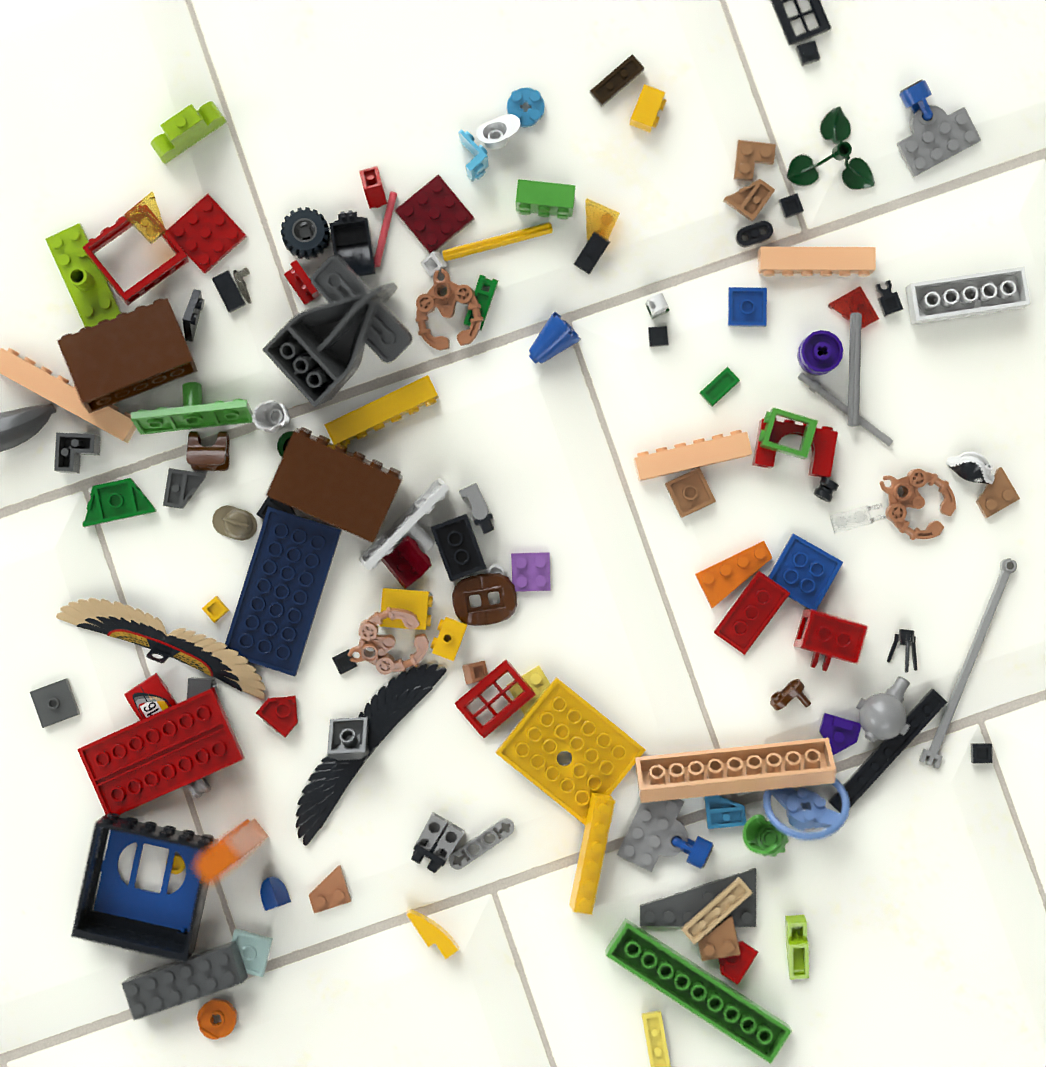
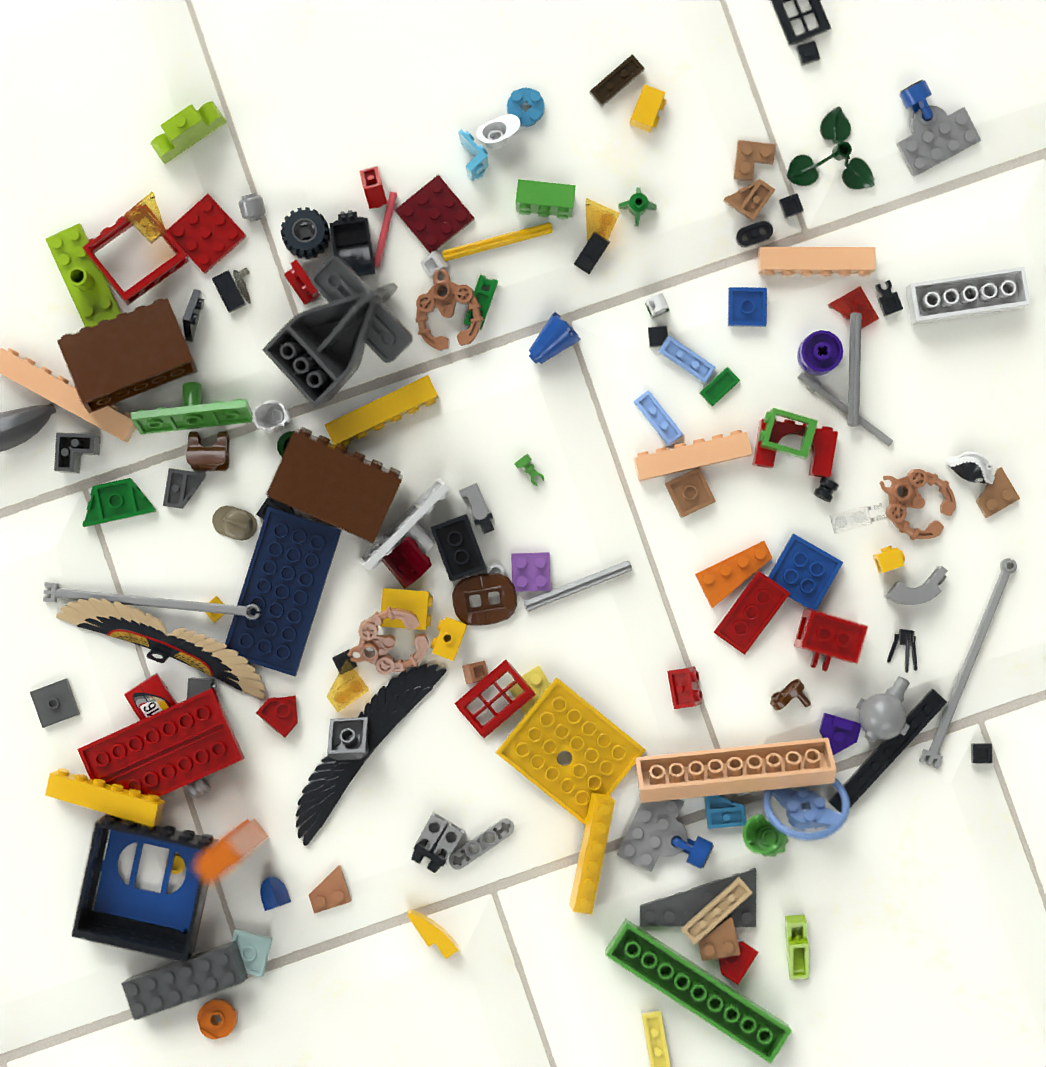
(57, 593): none -> light grey hinge
(105, 797): none -> yellow brick
(252, 207): none -> light grey head
(346, 687): none -> clear yellow wing
(525, 462): none -> bright green piece
(578, 586): none -> light grey axle
(637, 210): none -> green brick
(658, 418): none -> light blue tile
(685, 687): none -> red bracket
(686, 359): none -> light blue tile
(889, 559): none -> yellow brick
(927, 591): none -> light grey arch

